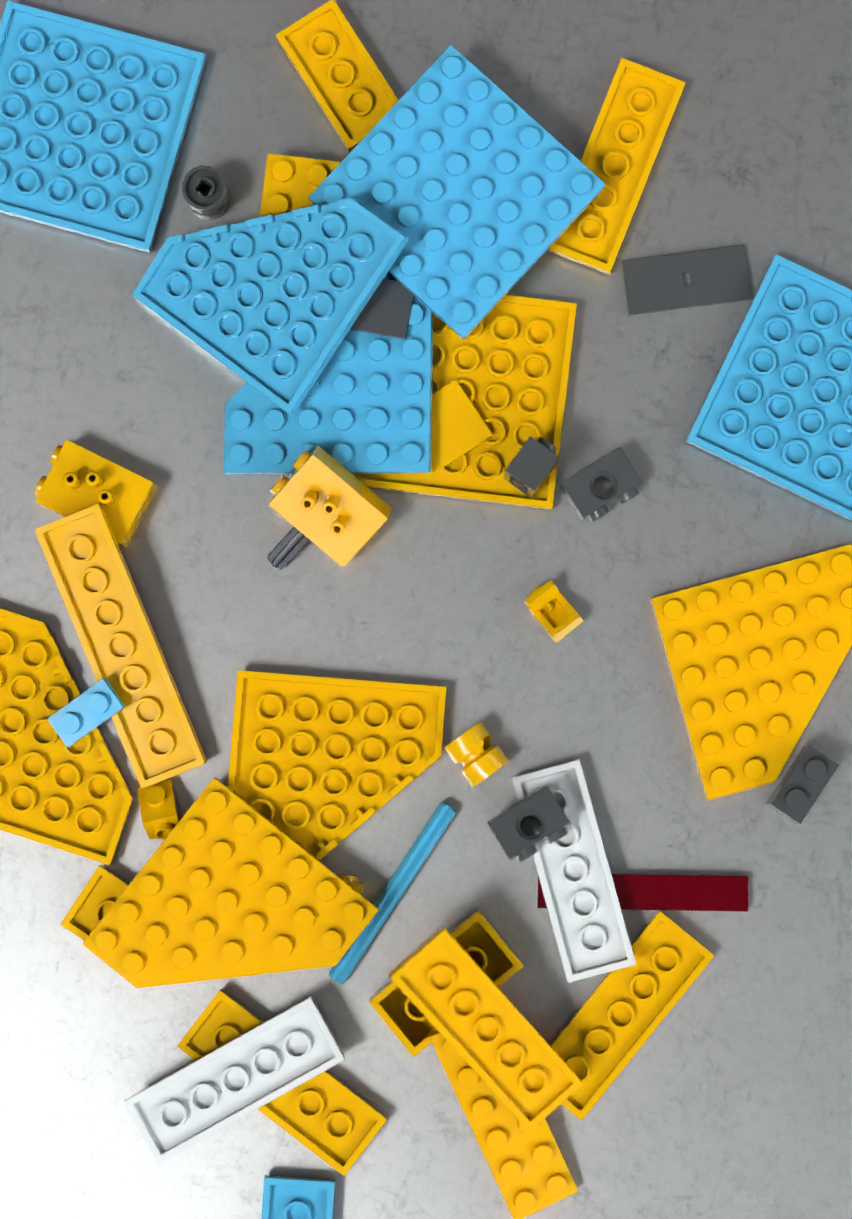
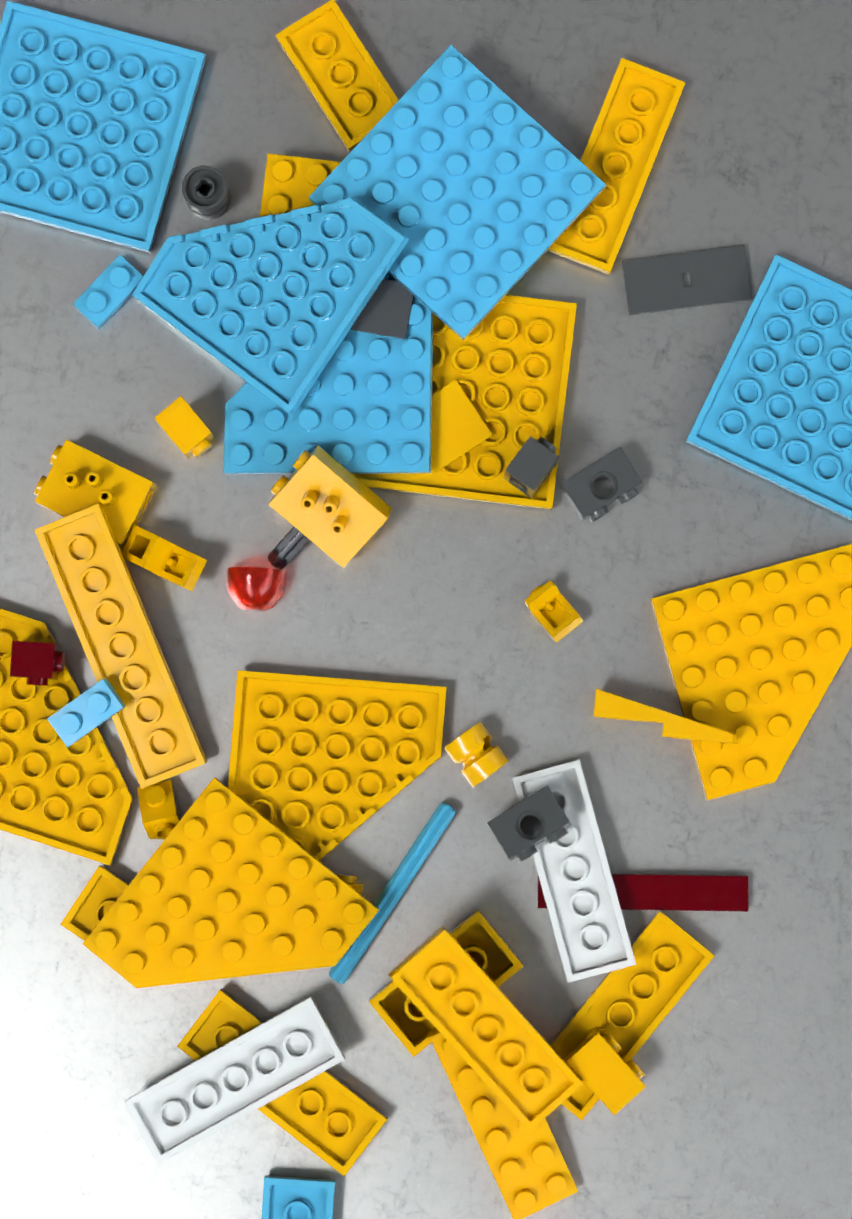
(36, 662): none -> dark red brick
(108, 292): none -> medium azure plate
(163, 558): none -> yellow brick
(185, 428): none -> yellow slope
(256, 587): none -> clear red helmet
(606, 1071): none -> yellow brick
(674, 726): none -> yellow slope
(802, 784): dark grey brick -> none

